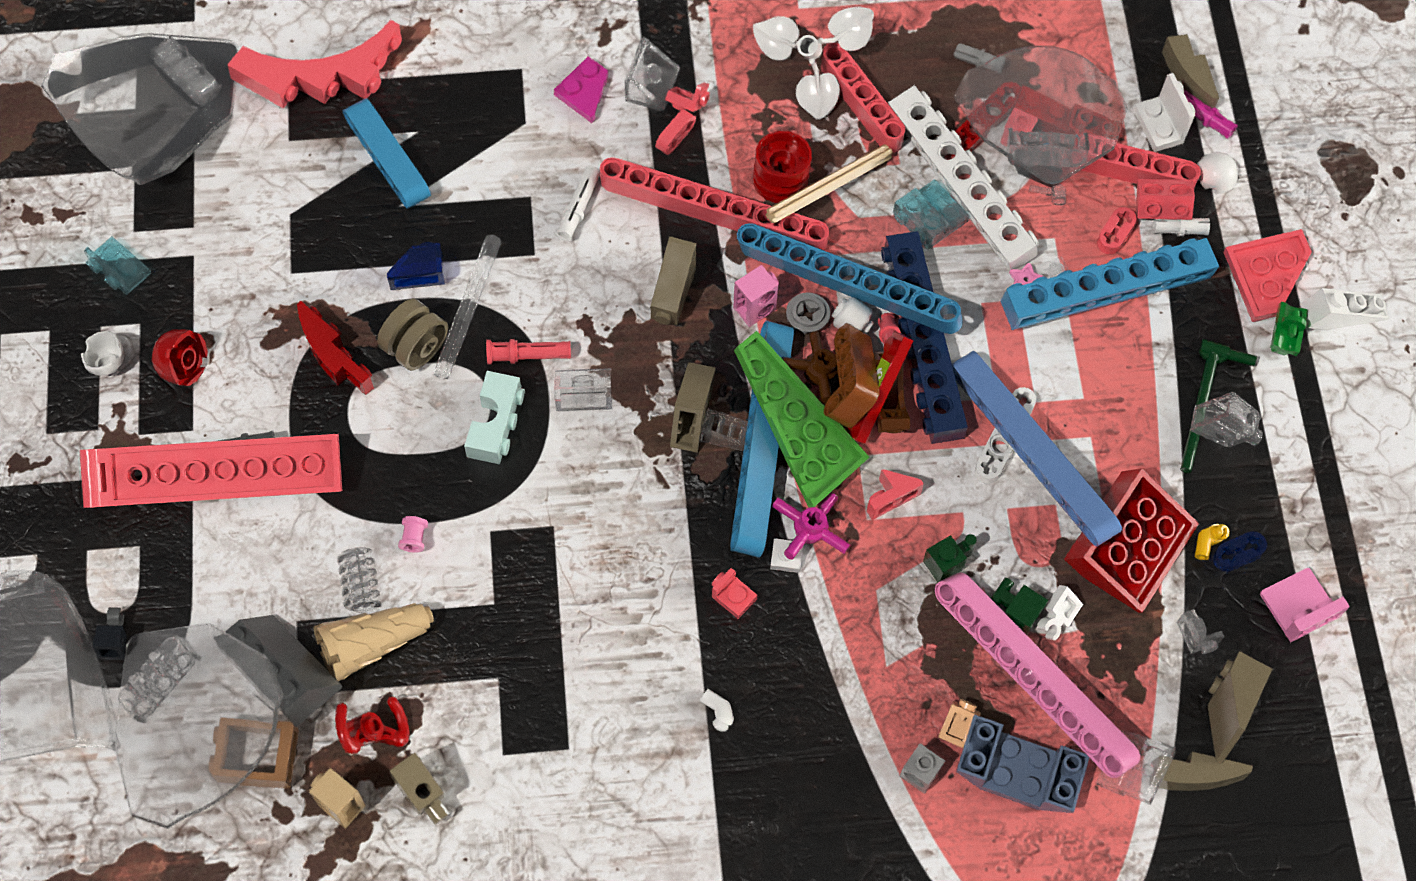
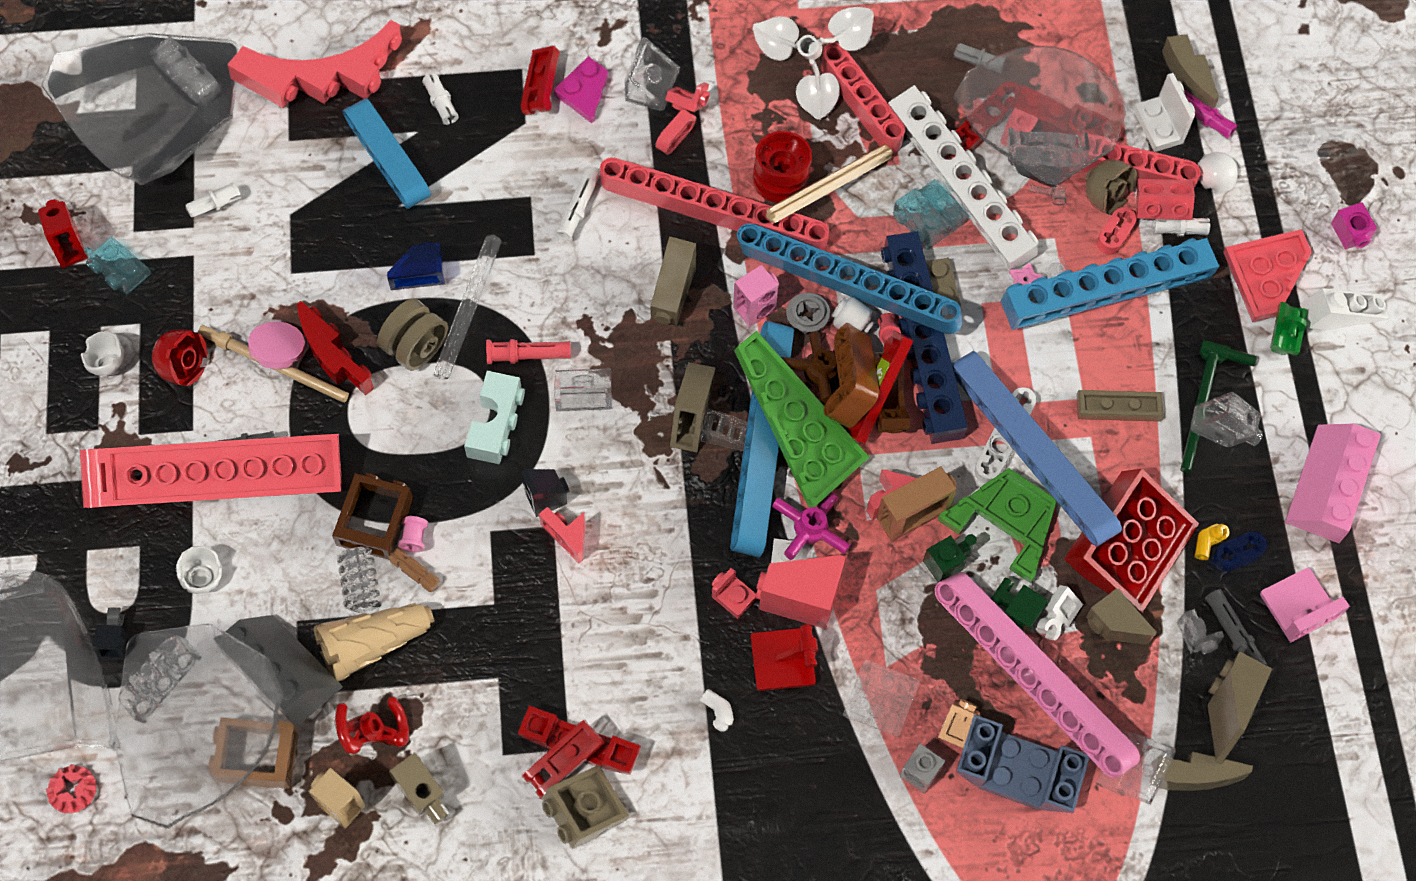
(58, 220): none -> red torso
(84, 790): none -> coral gear
(199, 569): none -> white hair
(214, 200): none -> white axle
(226, 341): none -> tan bar
(276, 345): none -> bright pink tile
(351, 538): none -> reddish brown window
(414, 570): none -> medium nougat axle
(440, 98): none -> white pin
(540, 80): none -> red plate
(544, 489): none -> black slope
(548, 730): none -> red slope
(564, 757): none -> red plate
(570, 536): none -> coral slope
(583, 807): none -> dark tan plate
(784, 658): none -> red plate
(801, 589): none -> coral slope
(881, 698): none -> clear slope
(916, 503): none -> medium nougat window
(943, 279): none -> dark tan plate
(1014, 508): none -> bright green wing
(1109, 184): none -> dark tan cylinder
(1119, 405): none -> dark tan tile
(1119, 620): none -> dark tan slope
(1228, 619): none -> dark grey pin
(1333, 480): none -> bright pink slope
(1357, 217): none -> dark pink brick

